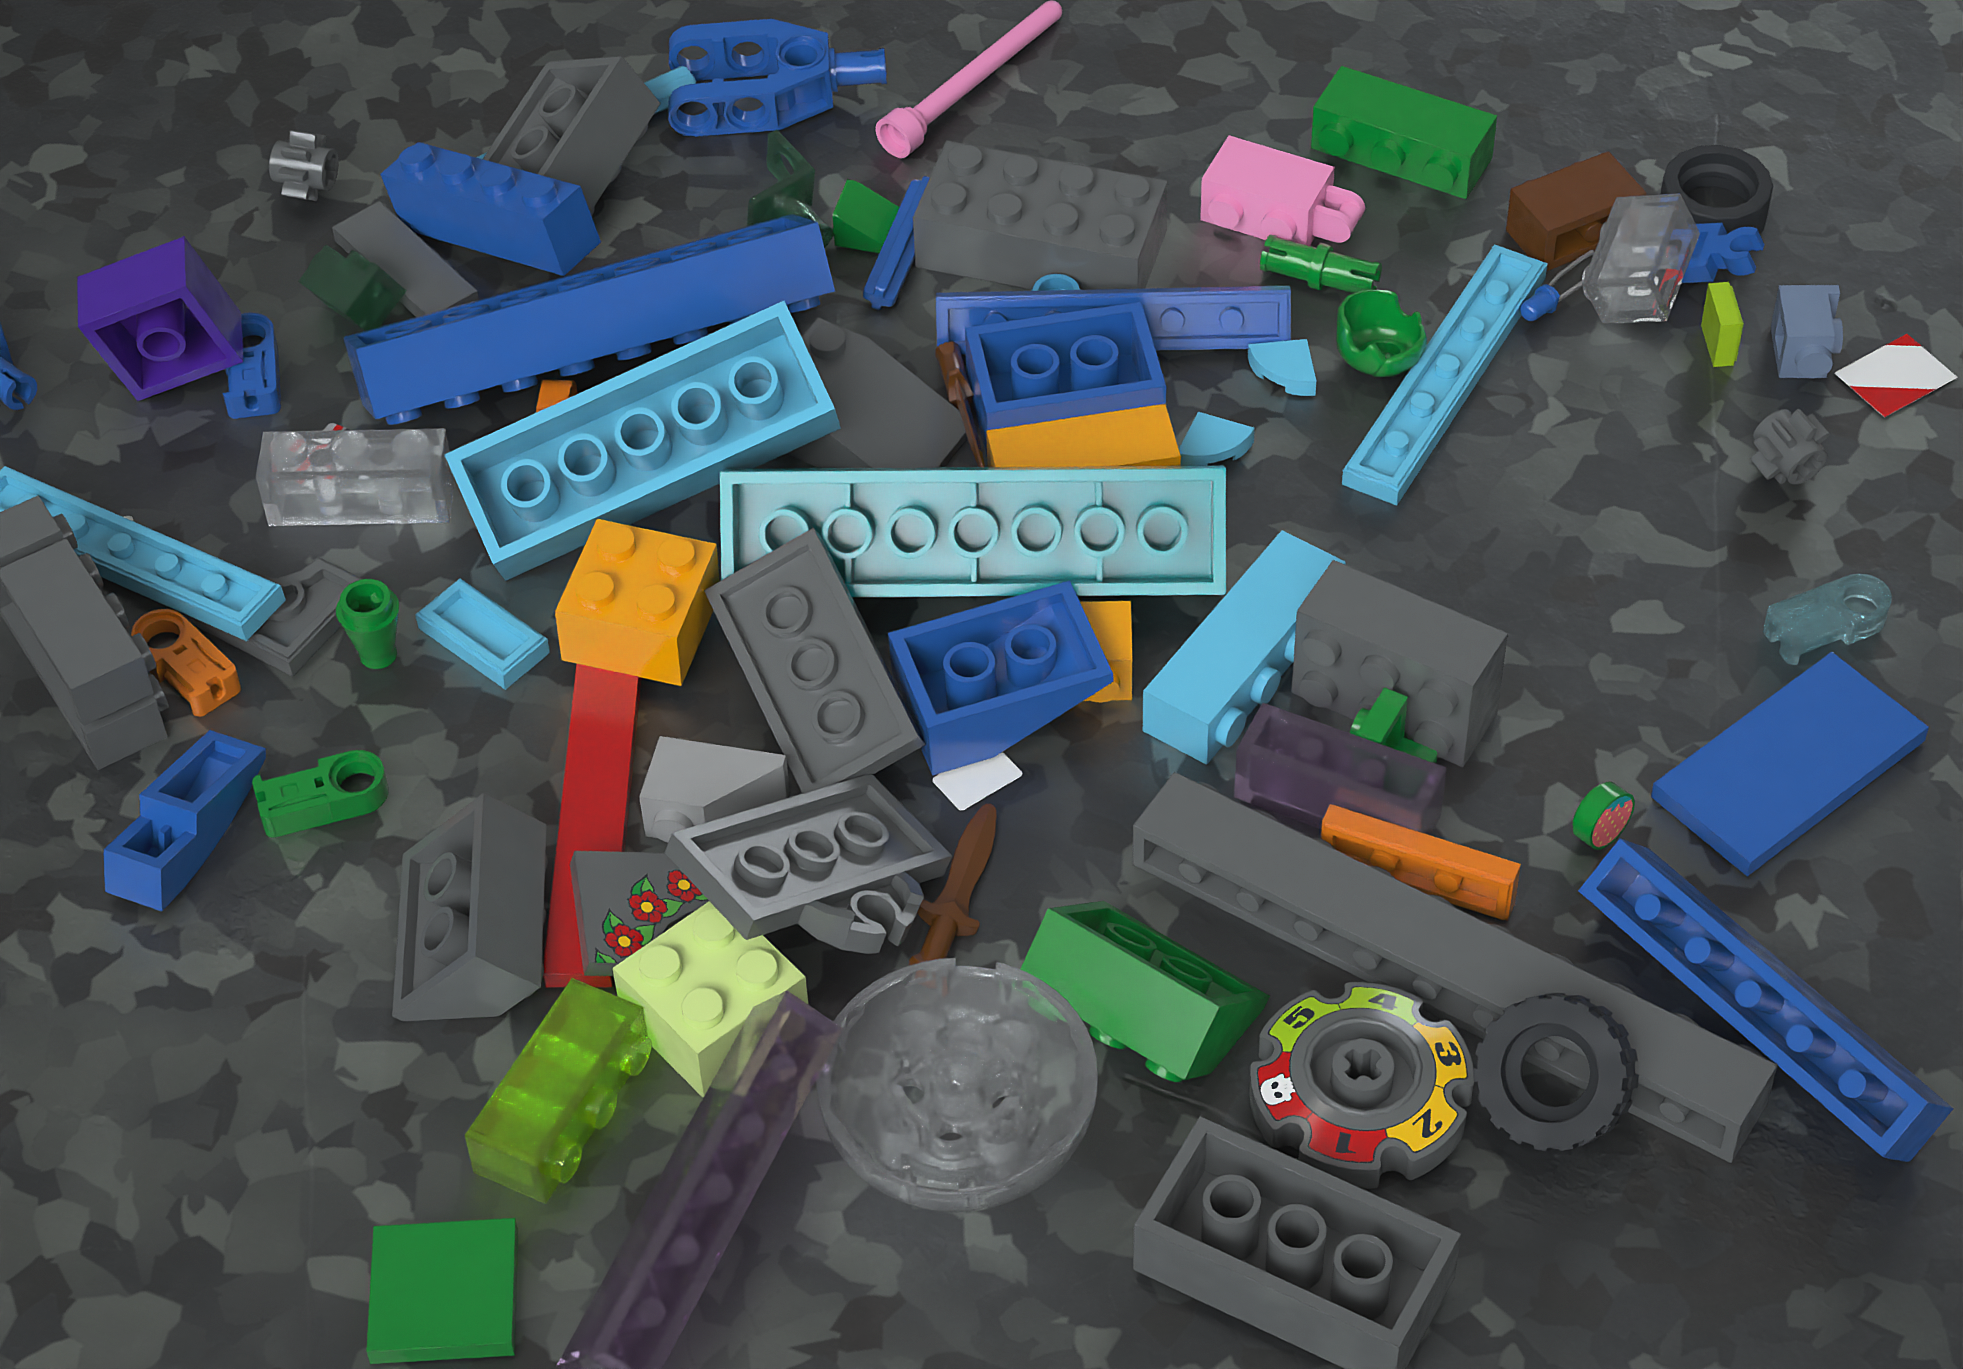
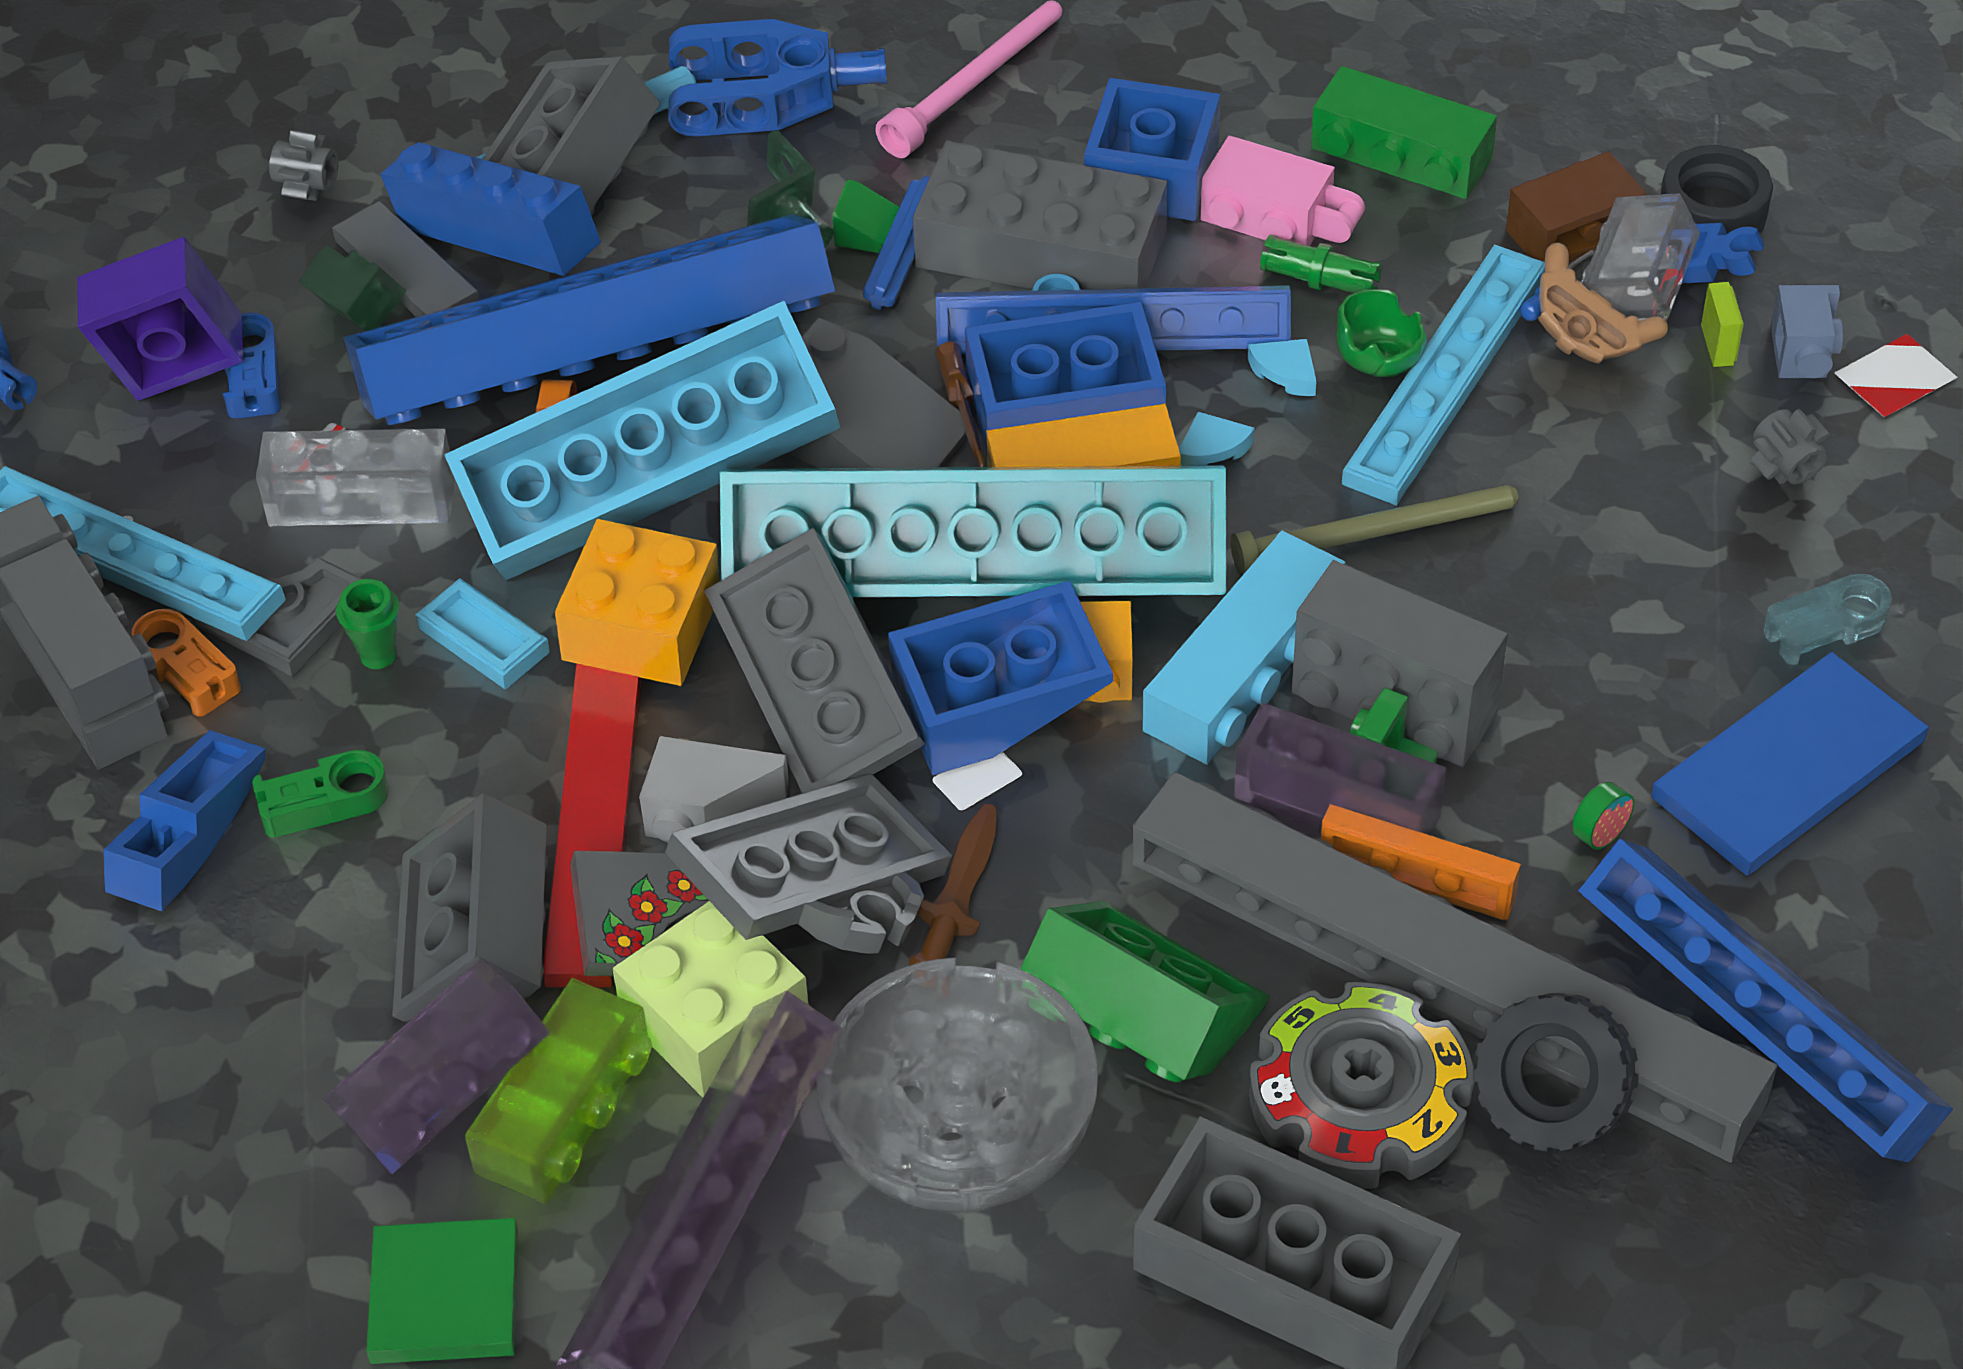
(436, 1065): none -> clear purple brick
(1159, 136): none -> blue brick
(1247, 549): none -> olive bar
(1584, 319): none -> medium nougat piece

